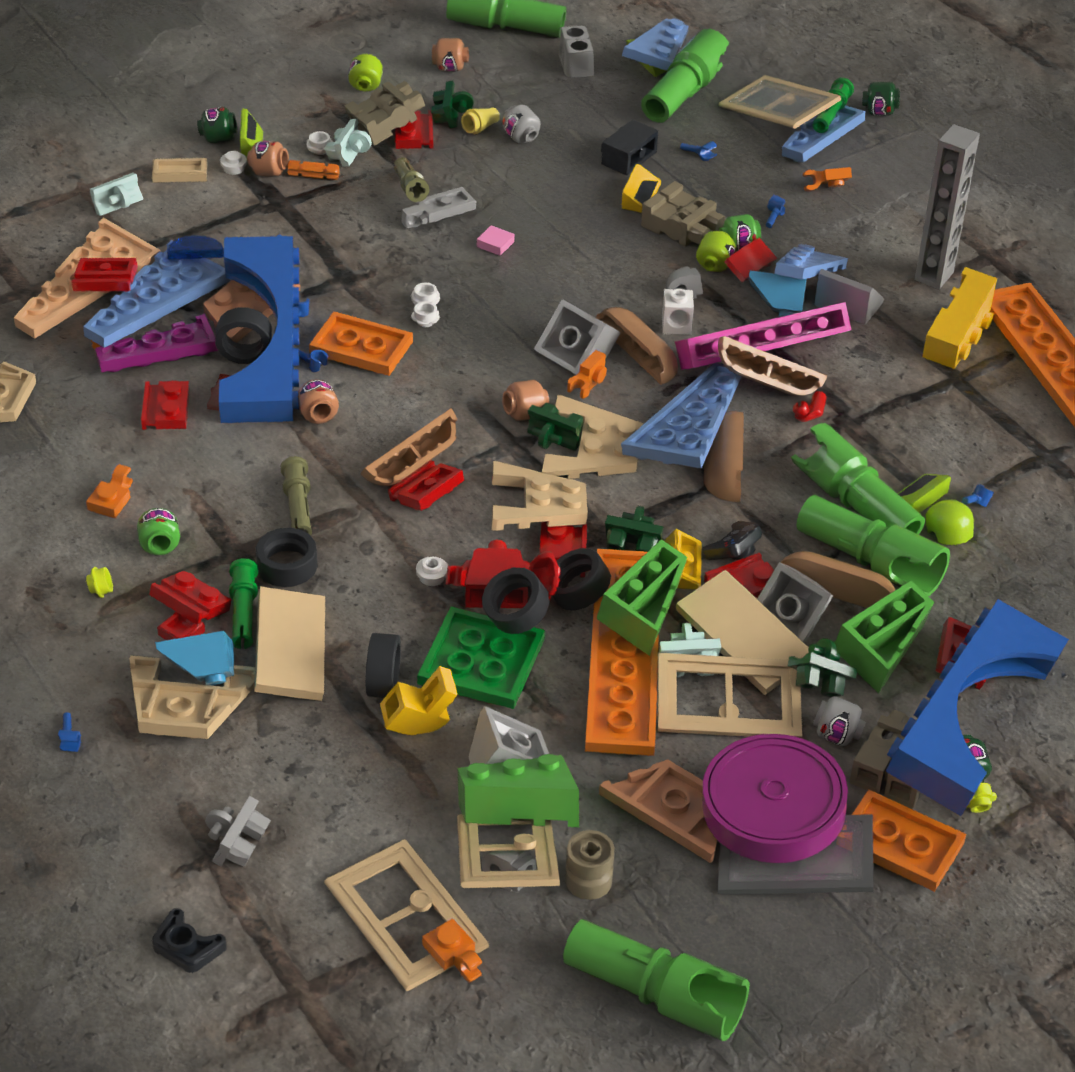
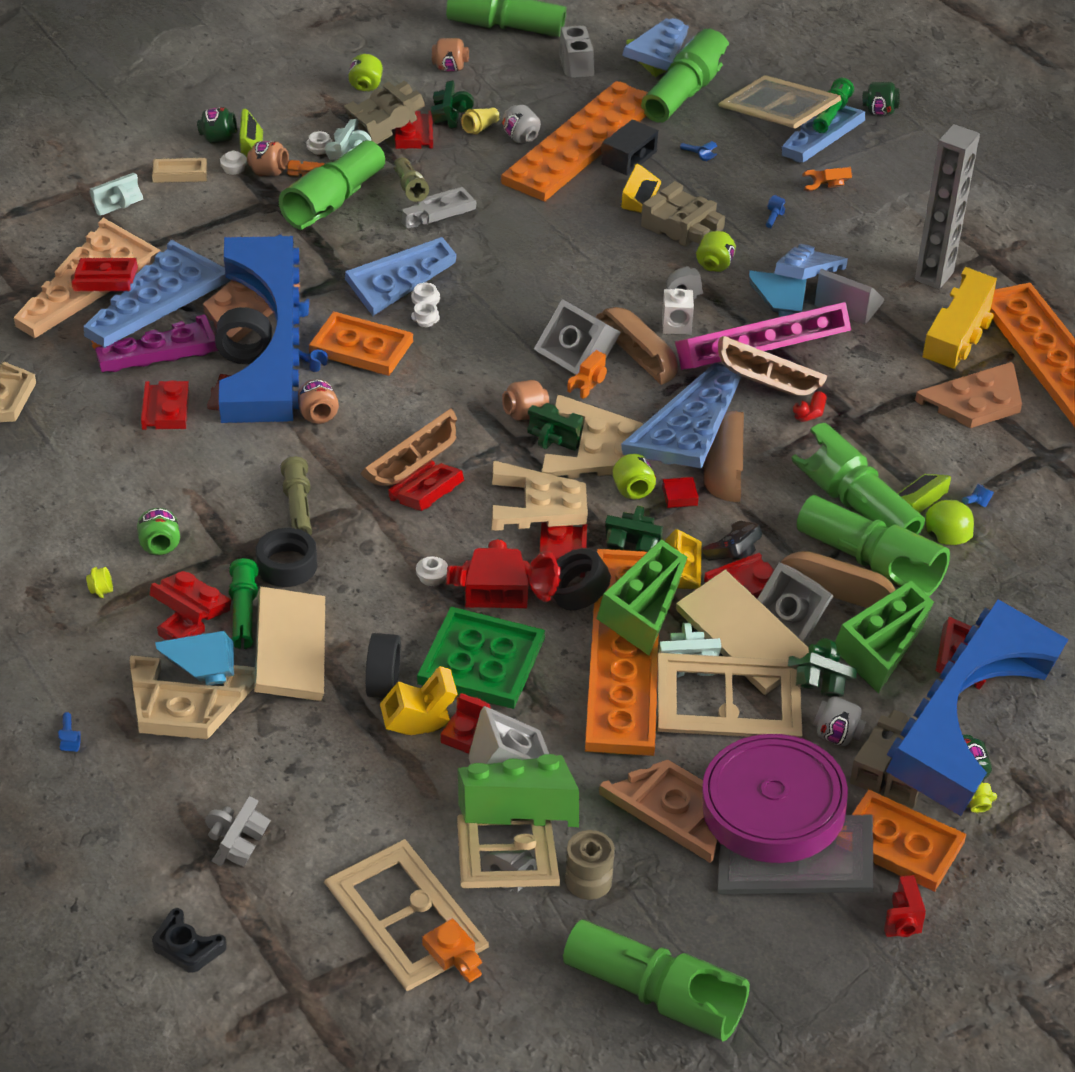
(111, 497): orange plate -> none
(195, 248): clear blue tile -> none
(328, 186): none -> bright green piece
(396, 275): none -> medium blue wing
(462, 726): none -> red bracket
(495, 240): bright pink tile -> none
(527, 616): black tyre -> none
(574, 143): none -> orange plate
(634, 476): none -> lime head
(680, 492): none -> red tile
(742, 229): bright green head -> none
(751, 257): red slope -> none
(908, 910): none -> red bracket
(976, 397): none -> nougat wing

